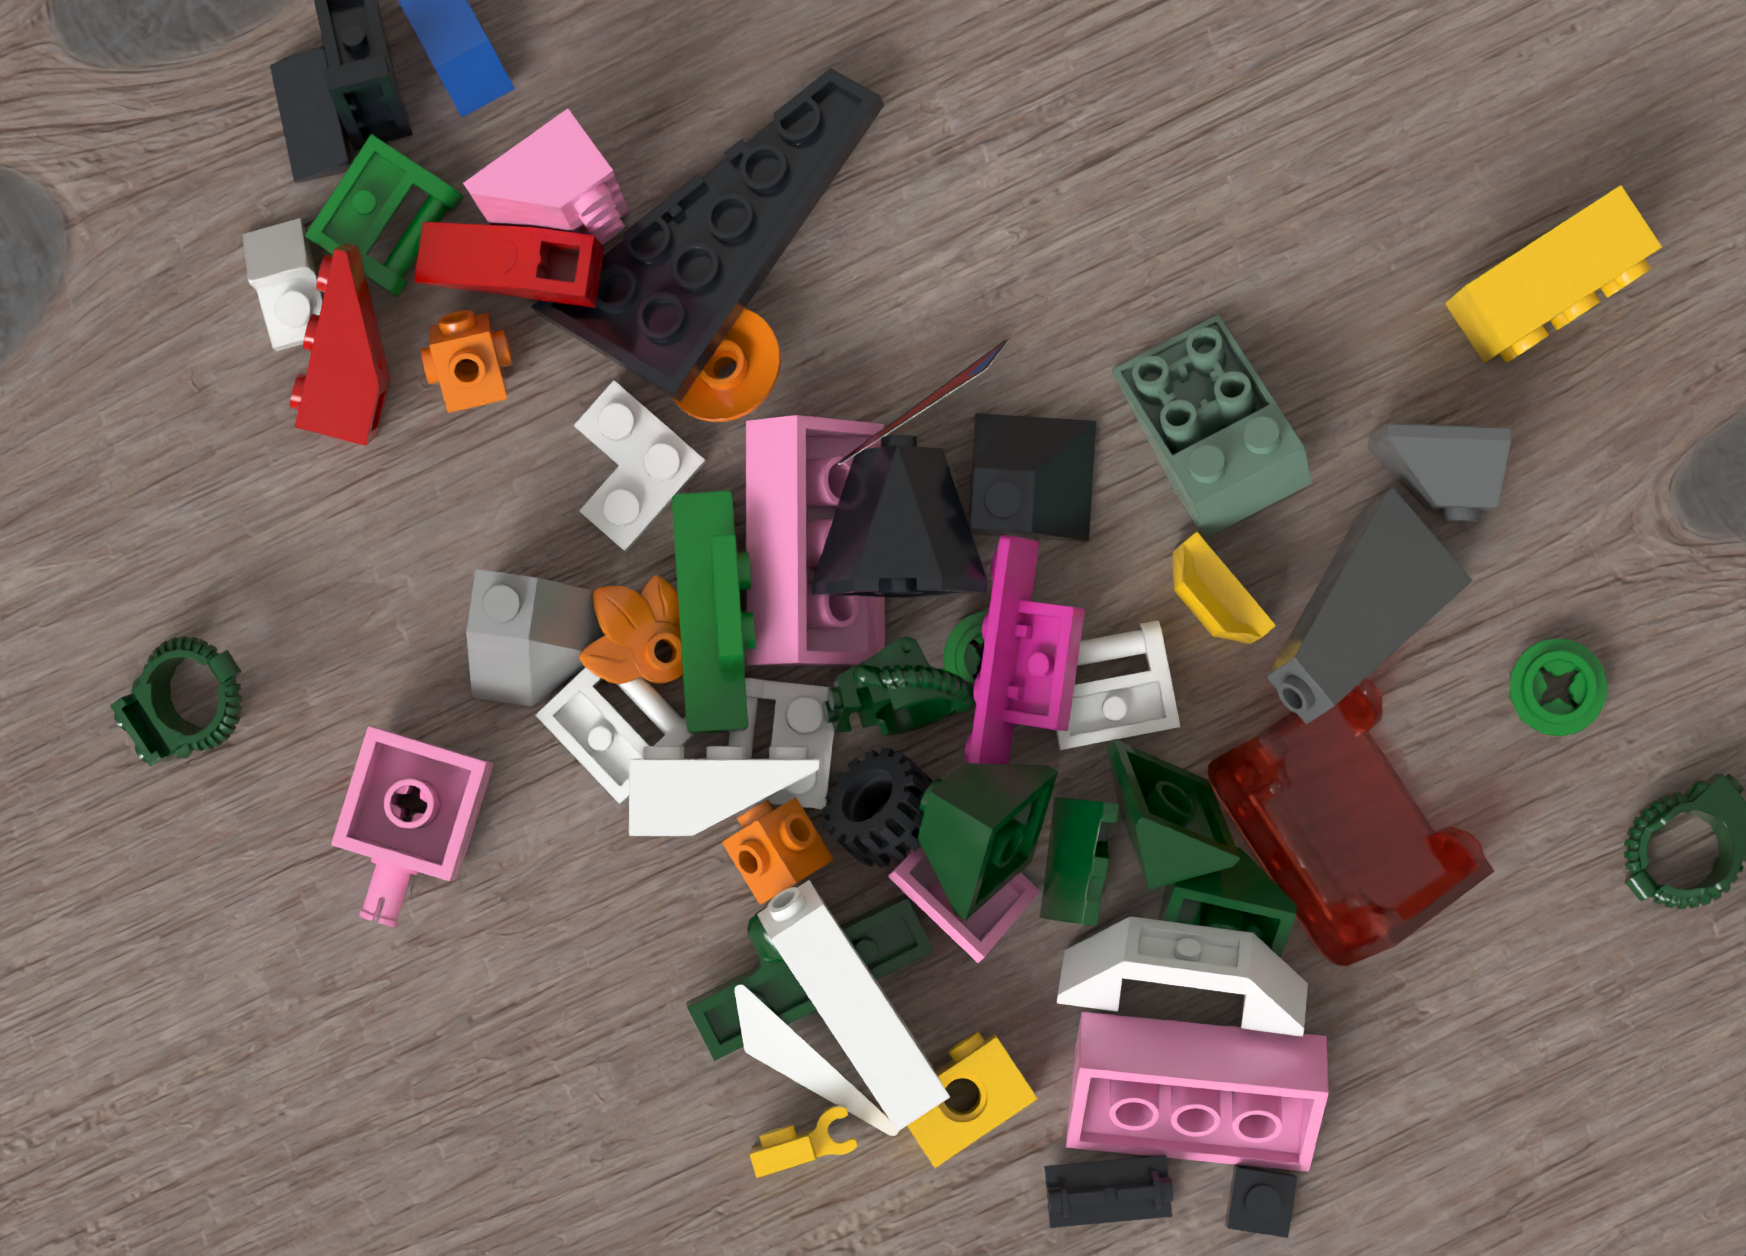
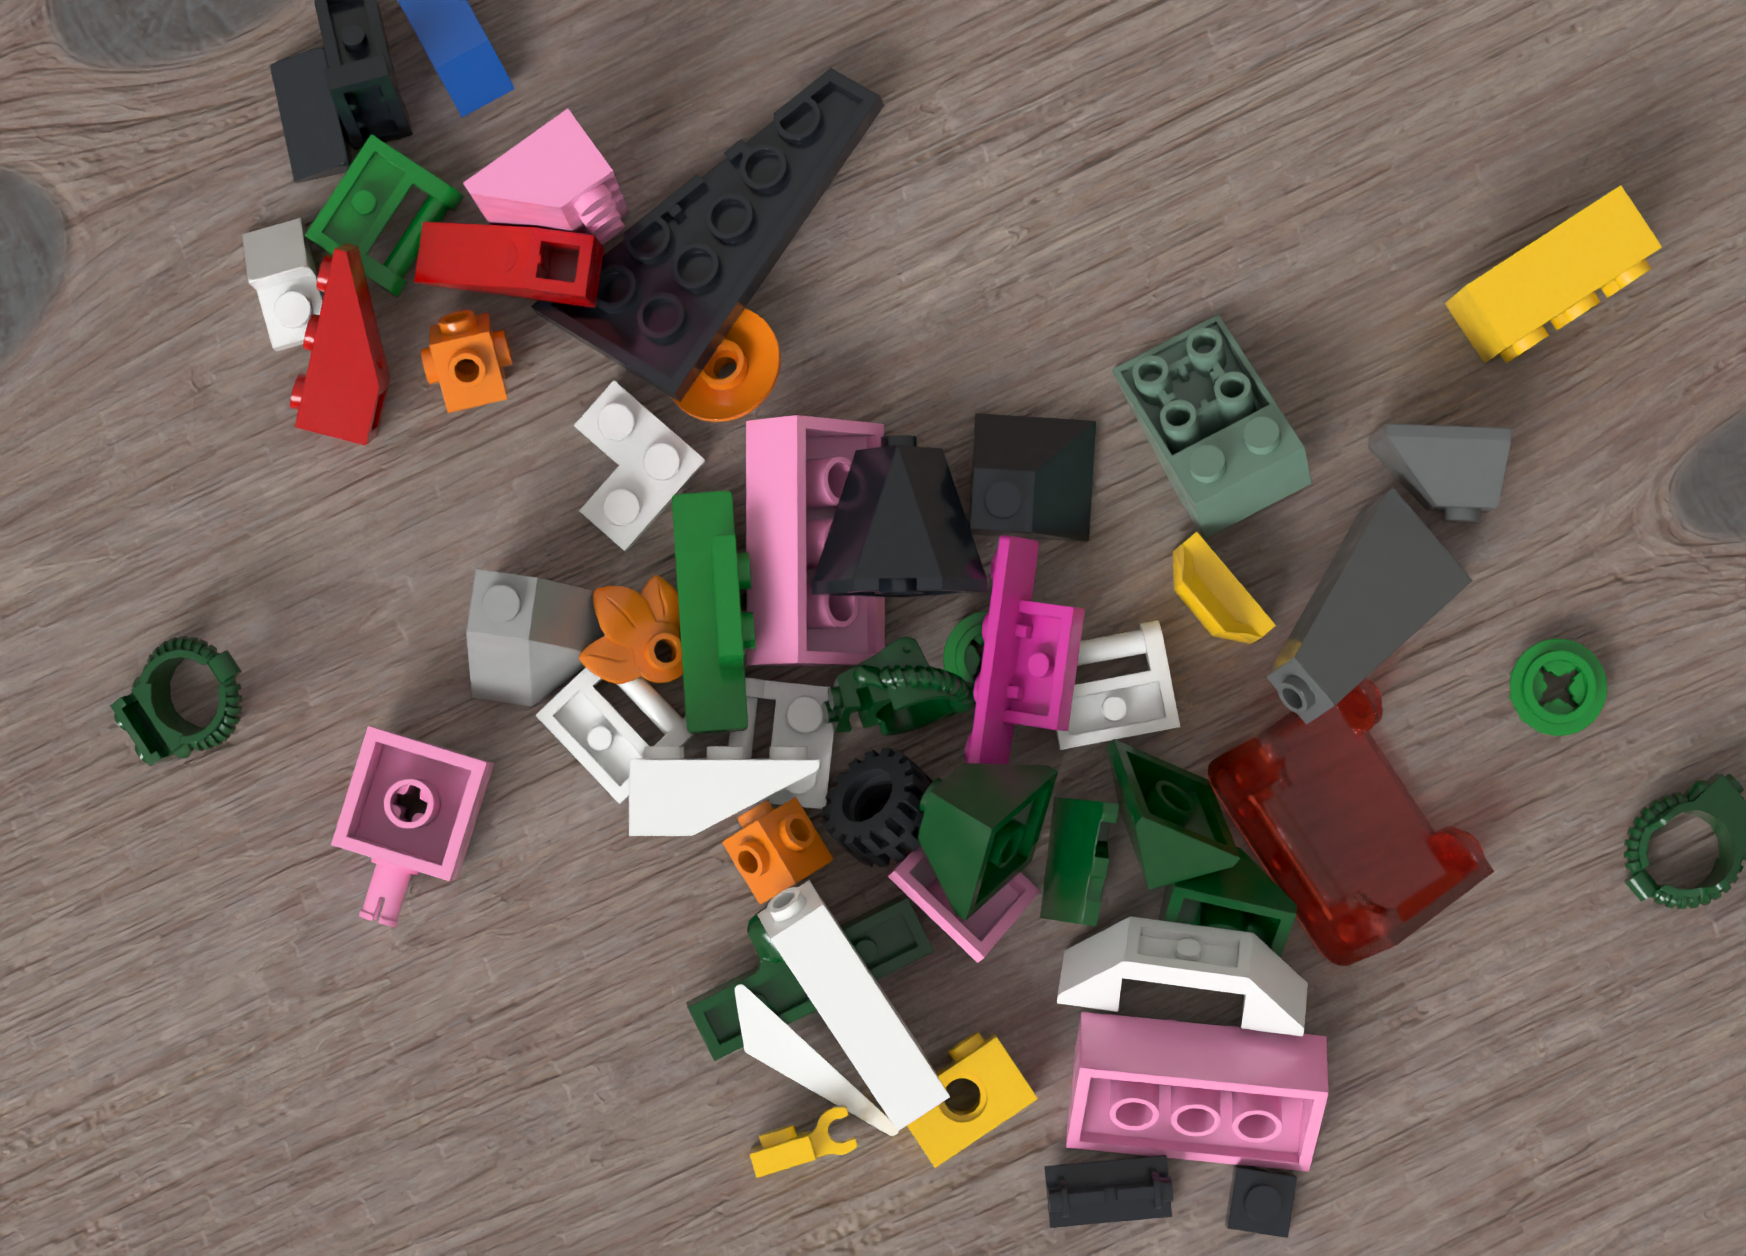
(960, 379): sticker -> none

